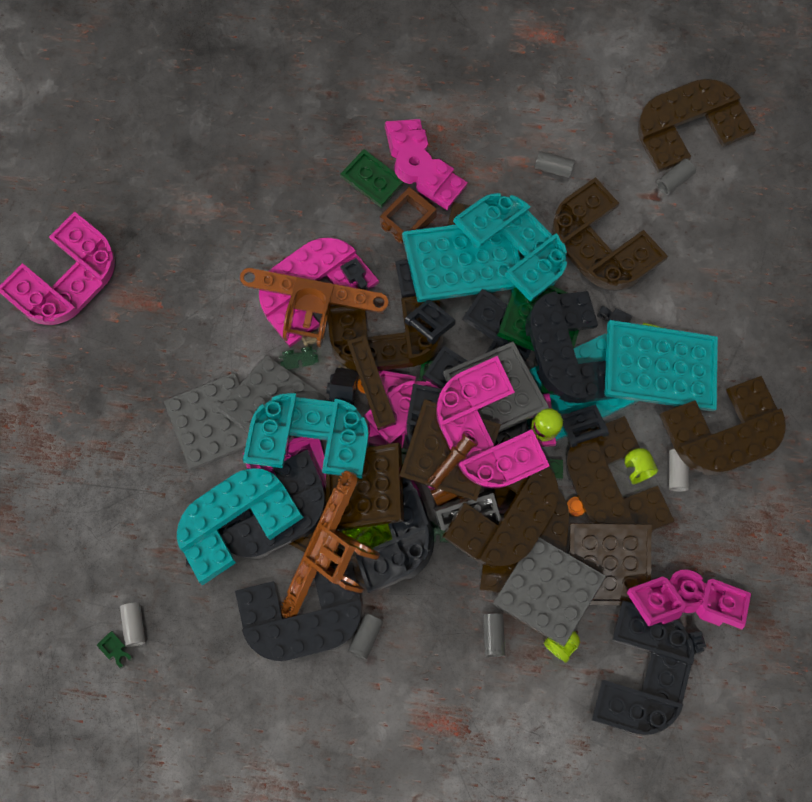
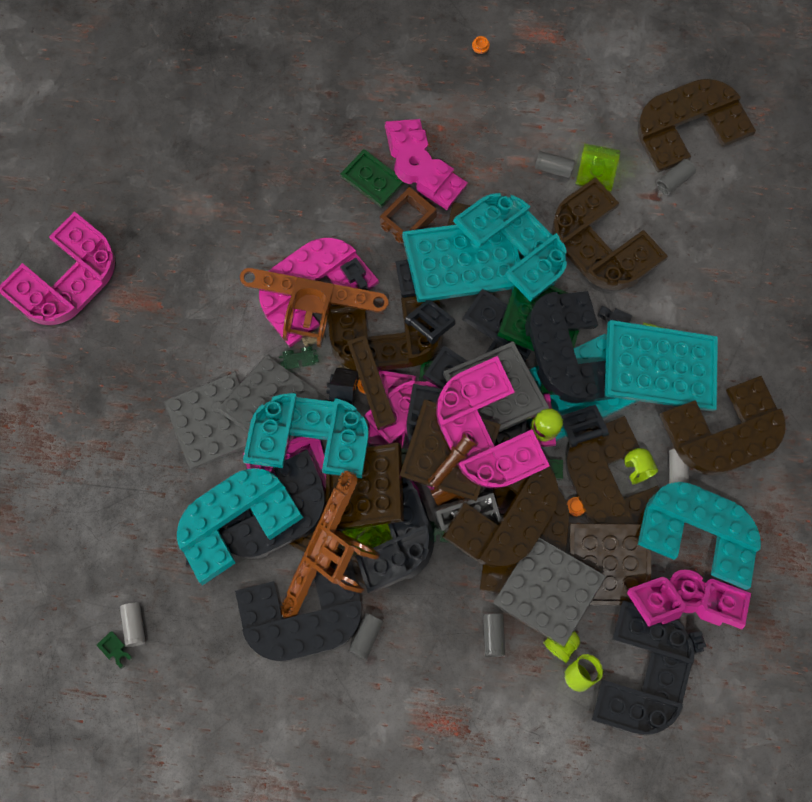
(480, 44): none -> orange plate
(578, 677): none -> lime helmet
(598, 163): none -> clear neon green slope
(686, 503): none -> teal plate

